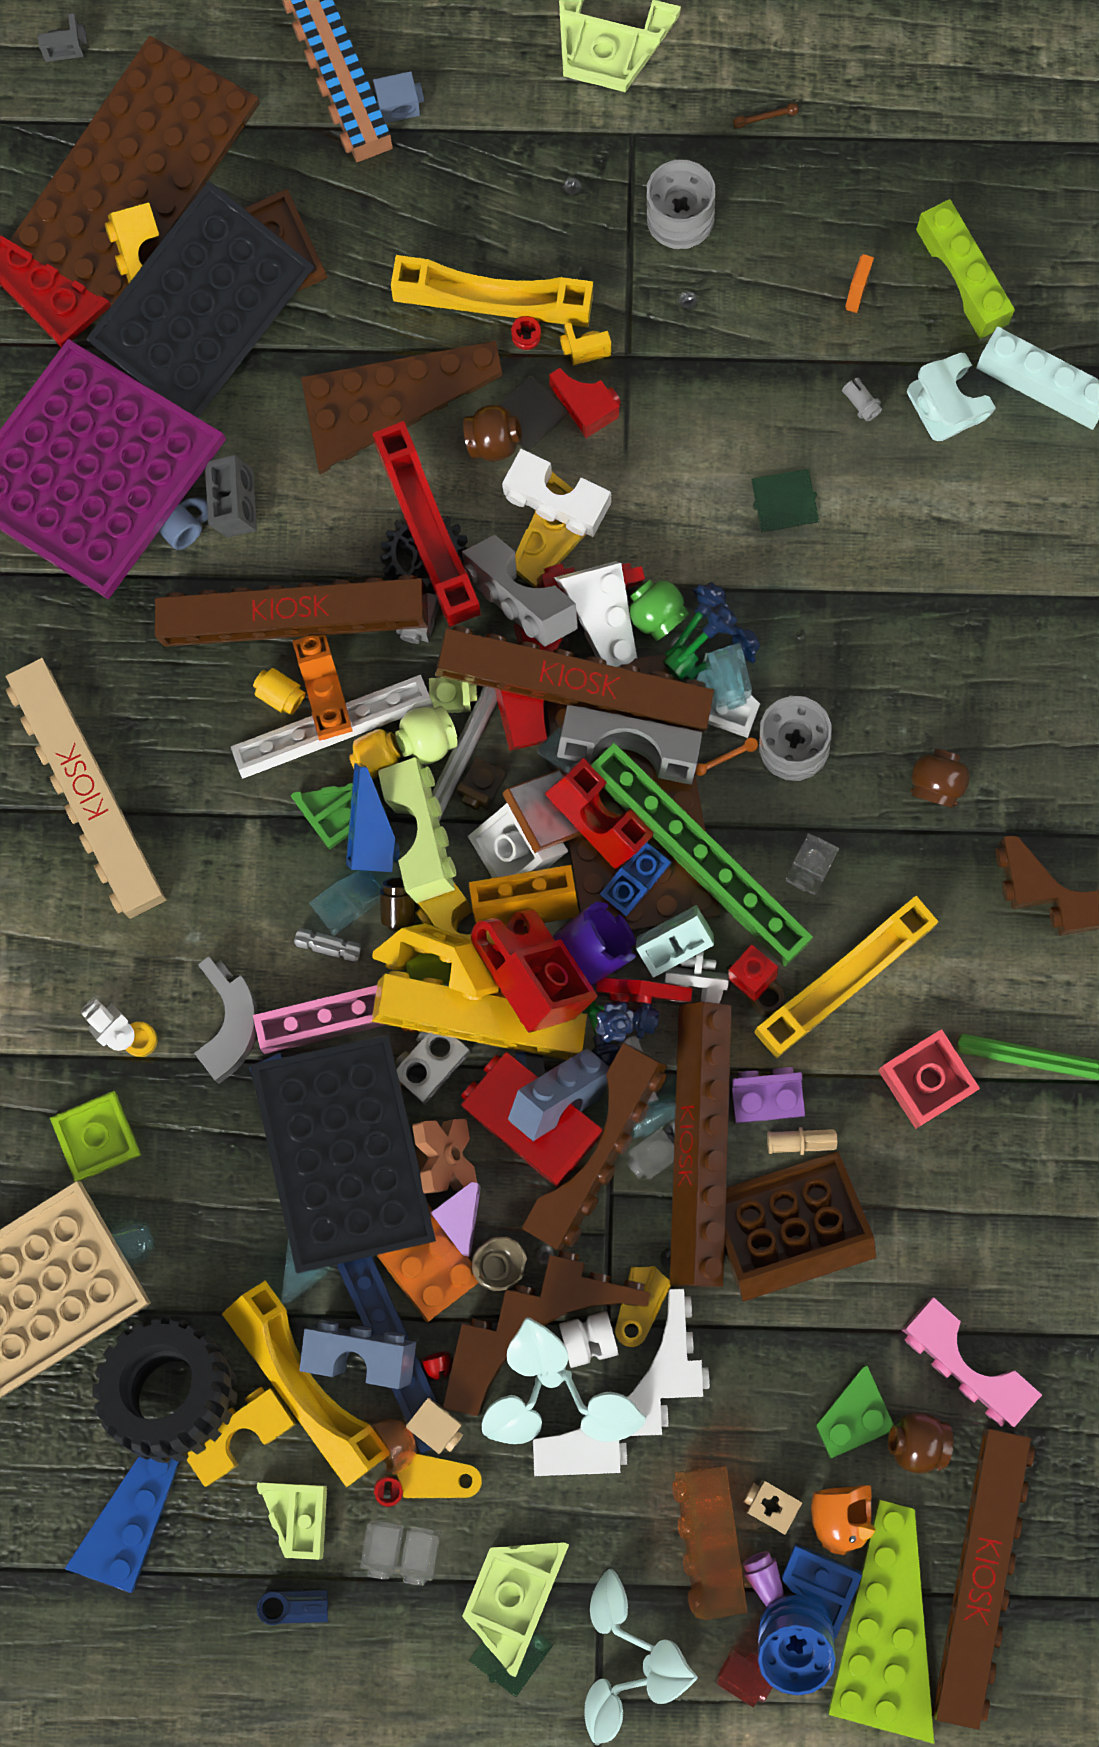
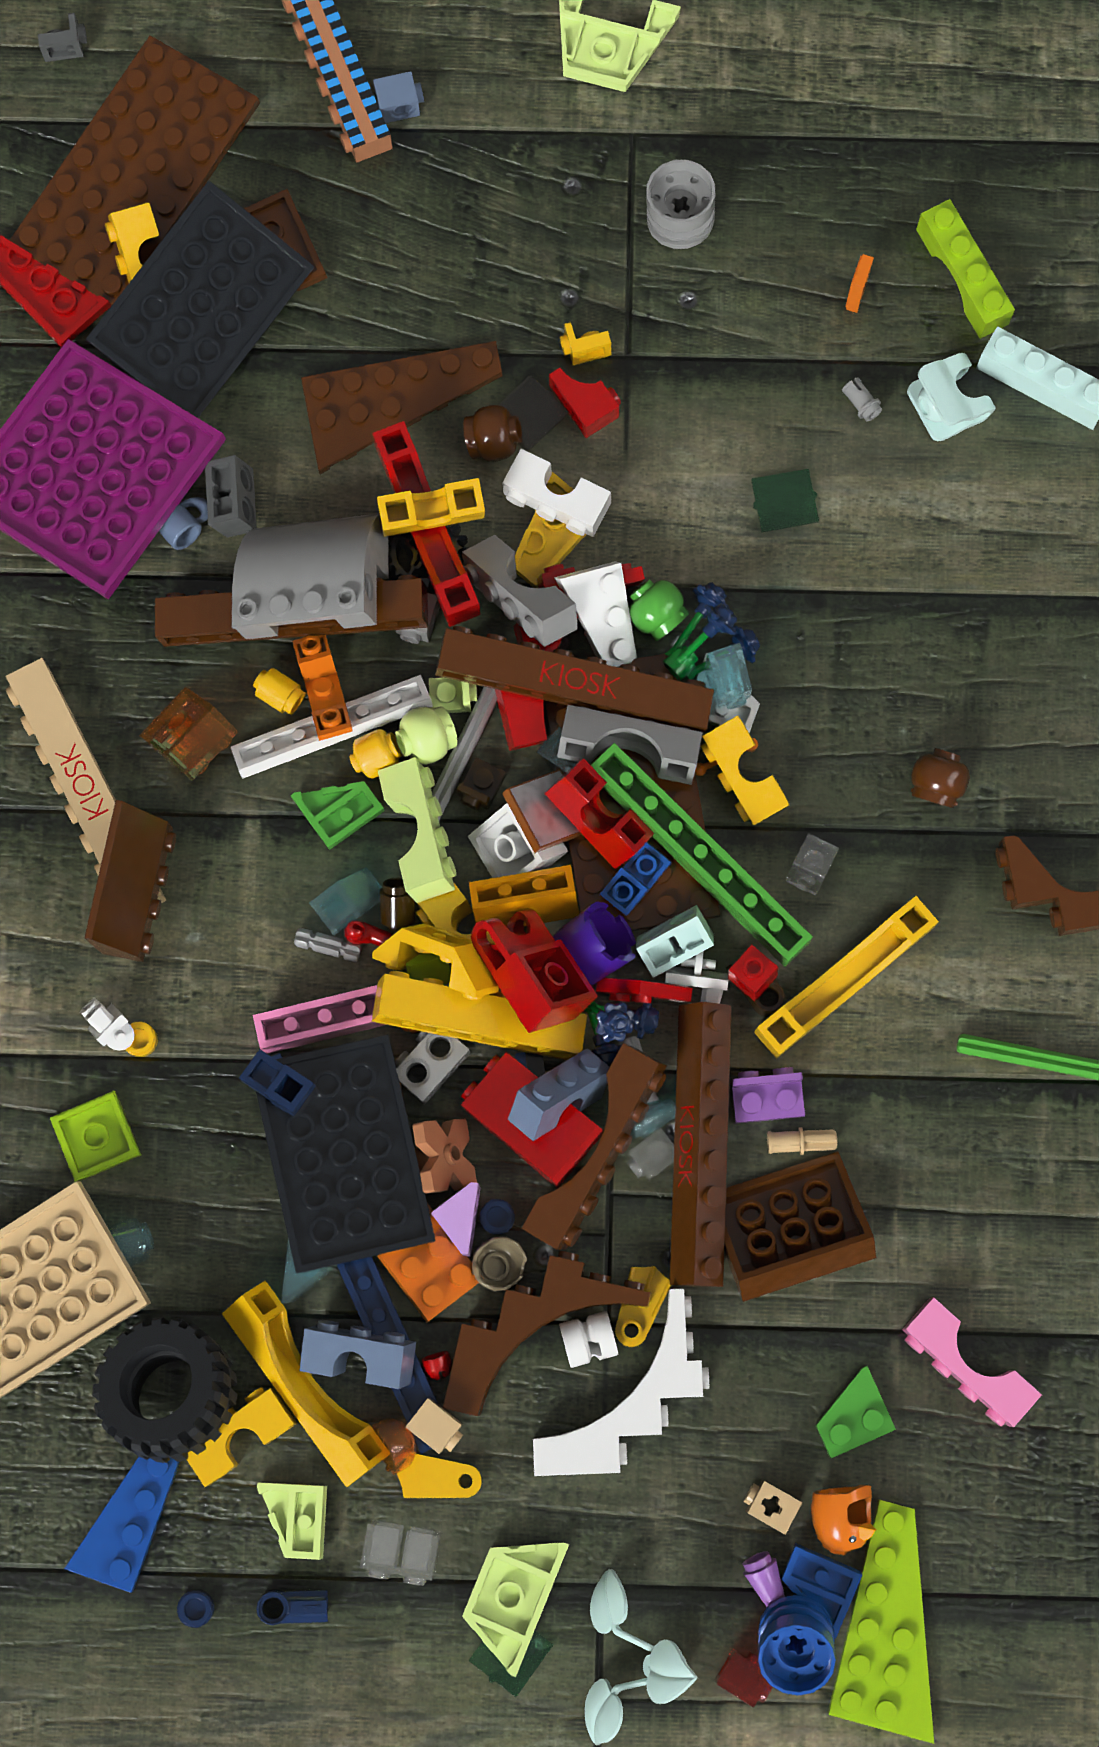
(130, 883): none -> reddish brown slope
(189, 733): none -> clear orange slope
(195, 1608): none -> dark blue tile
(238, 1033): light grey arch -> none
(277, 1082): none -> dark blue brick
(309, 574): none -> light grey slope
(363, 933): none -> red arm
(370, 836): blue slope -> none
(395, 1491): red hinge -> none
(435, 285): yellow arch -> none
(442, 507): none -> yellow arch
(497, 1216): none -> dark blue tile
(520, 342): red bush -> none
(541, 1353): light aqua plant -> none
(710, 1542): clear orange brick -> none
(756, 799): none -> yellow arch
(791, 109): reddish brown hinge -> none
(798, 719): light grey wheel -> none
(921, 1443): reddish brown piece -> none
(928, 1079): coral brick -> none
(982, 1578): reddish brown brick -> none

